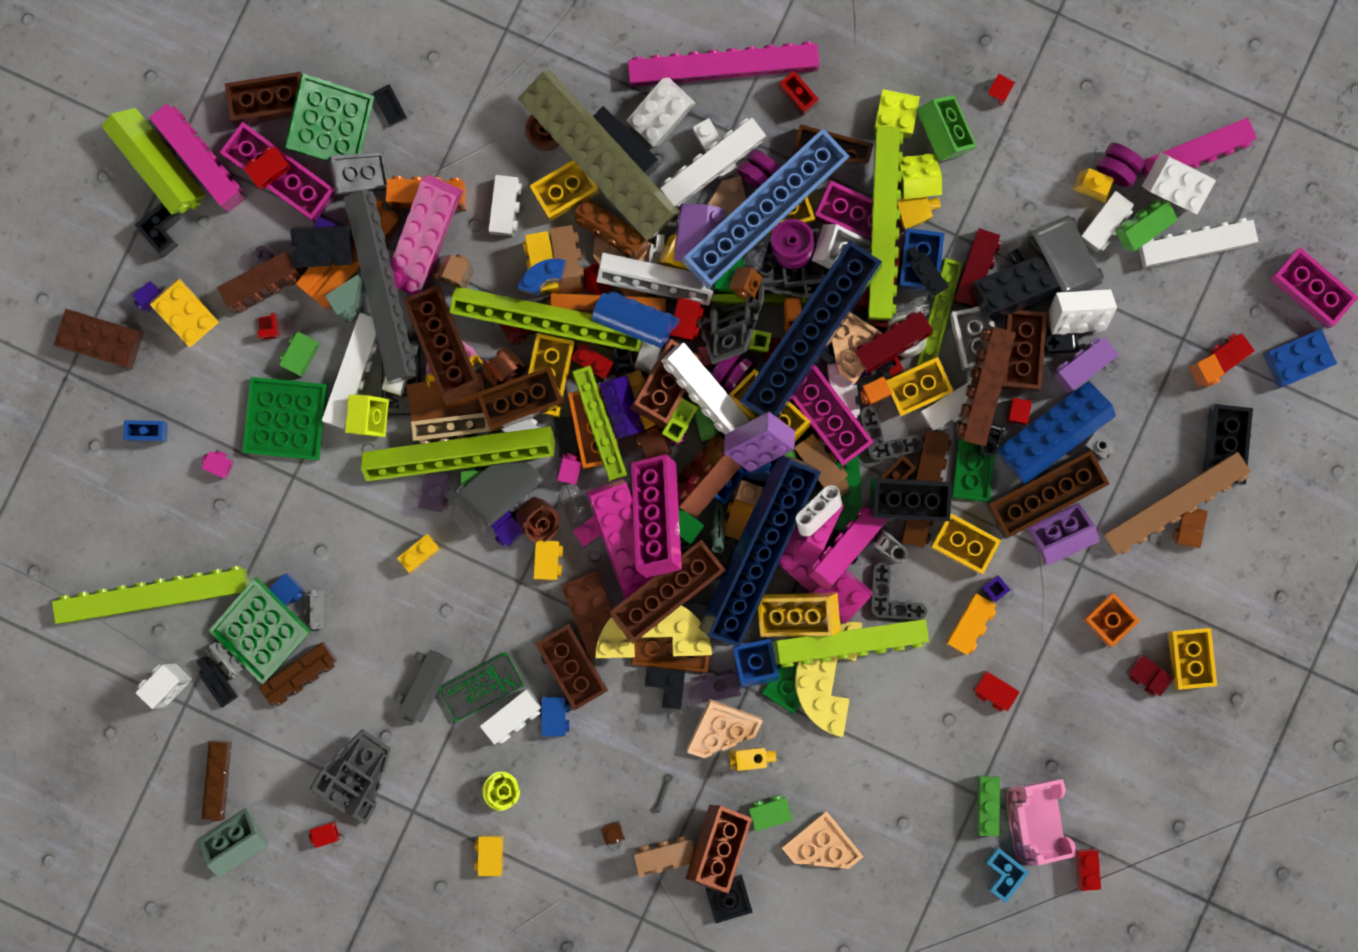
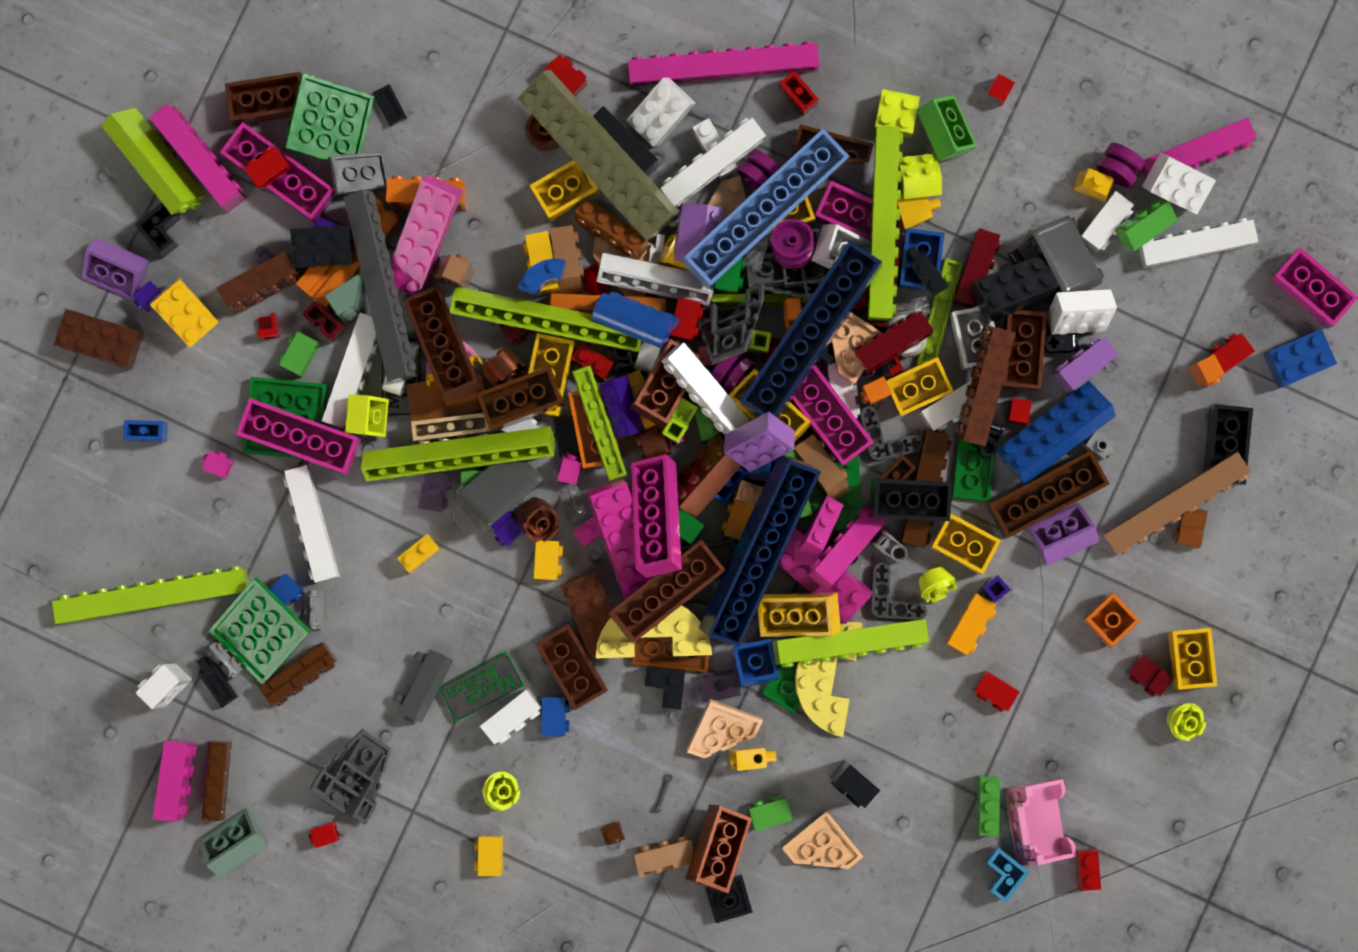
(114, 268): none -> medium lavender slope
(174, 780): none -> dark pink brick
(298, 436): none -> dark pink brick
(311, 523): none -> white brick
(319, 316): none -> dark red brick
(505, 206): white brick -> none
(572, 79): none -> red brick
(718, 533): sand green pin -> none
(745, 282): dark orange brick -> none
(818, 510): white beam -> none
(851, 781): none -> black brick
(935, 584): none -> neon yellow cone
(1186, 721): none -> neon yellow cone

